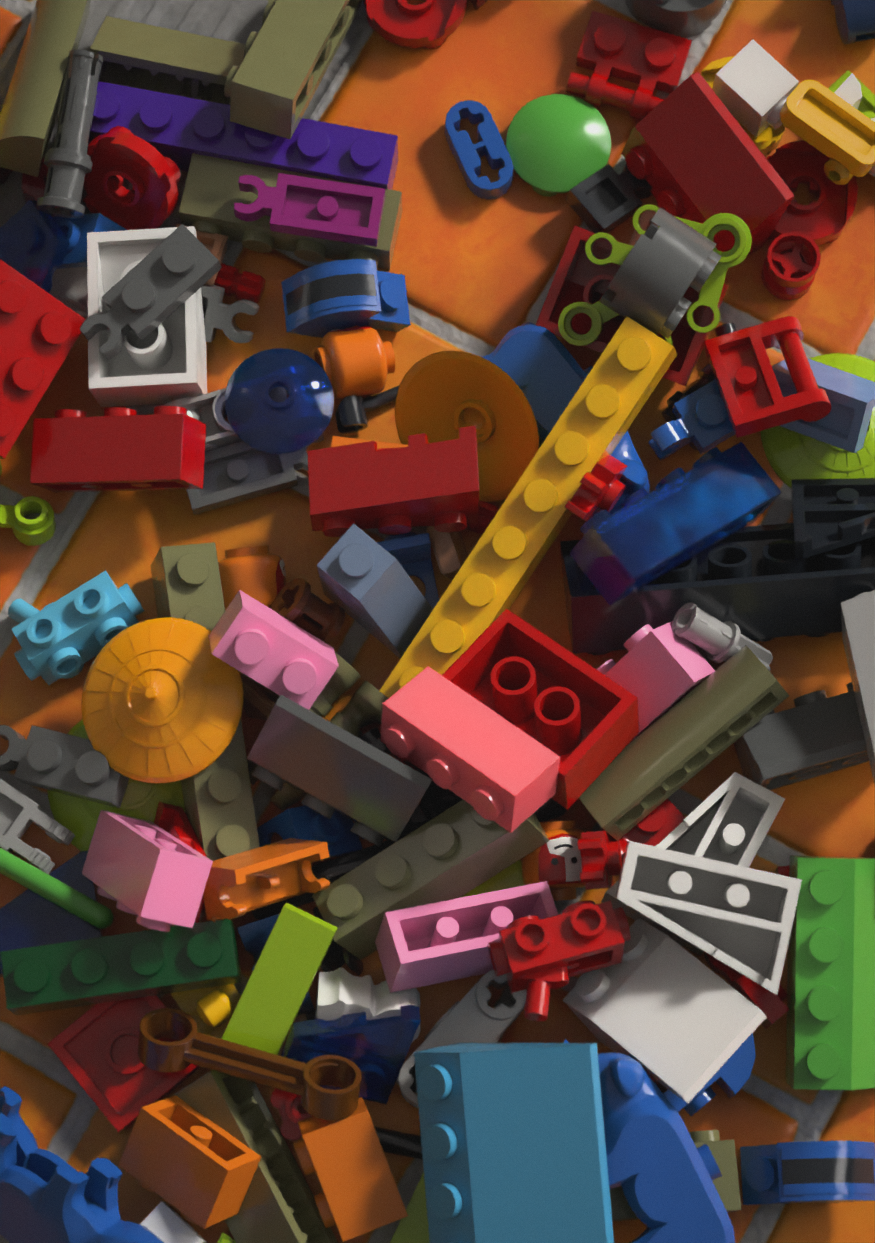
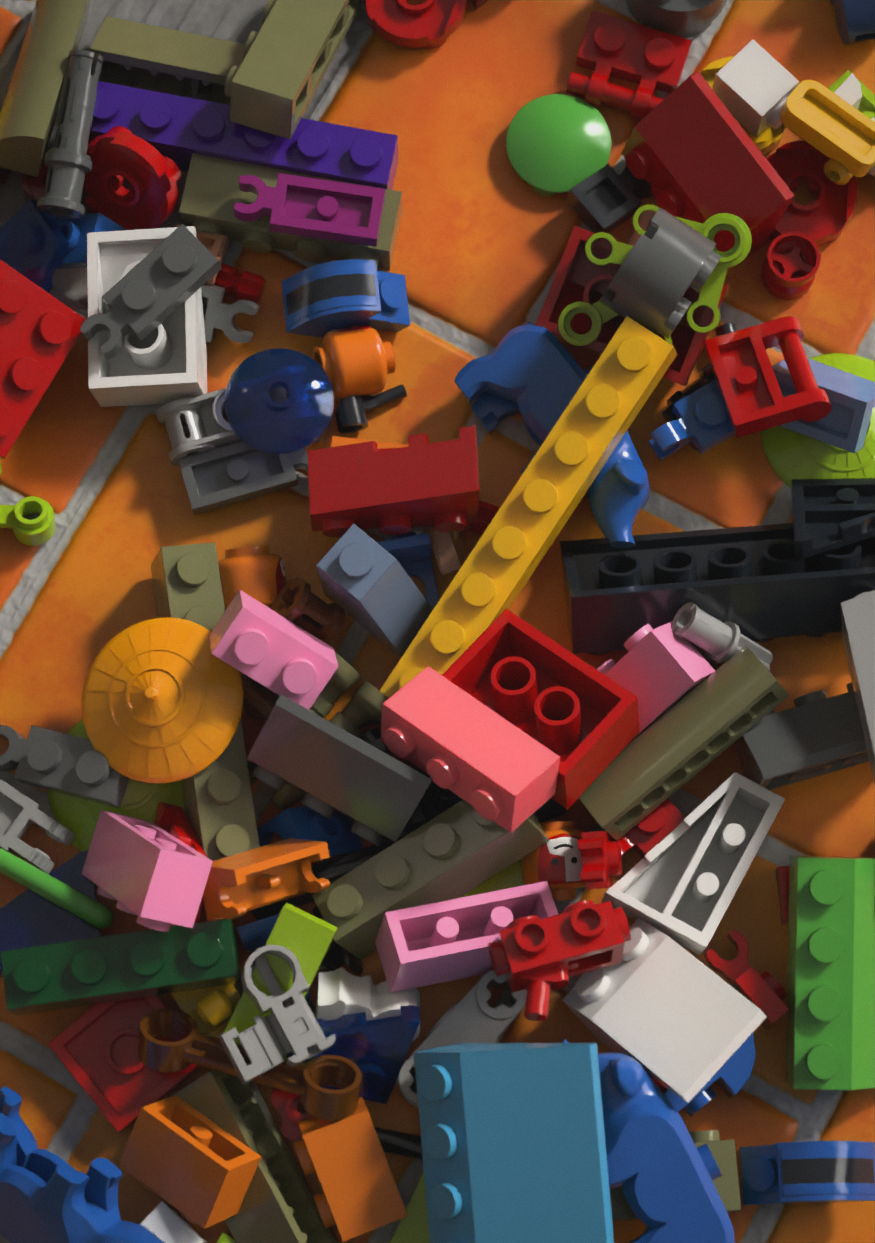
(72, 628): medium azure brick -> none
(118, 451): red brick -> none
(287, 1028): none -> light grey piece
(464, 391): light orange hat -> none
(489, 144): blue beam -> none
(598, 489): red plate -> none
(673, 522): clear blue brick -> none
(715, 905): white wedge -> none

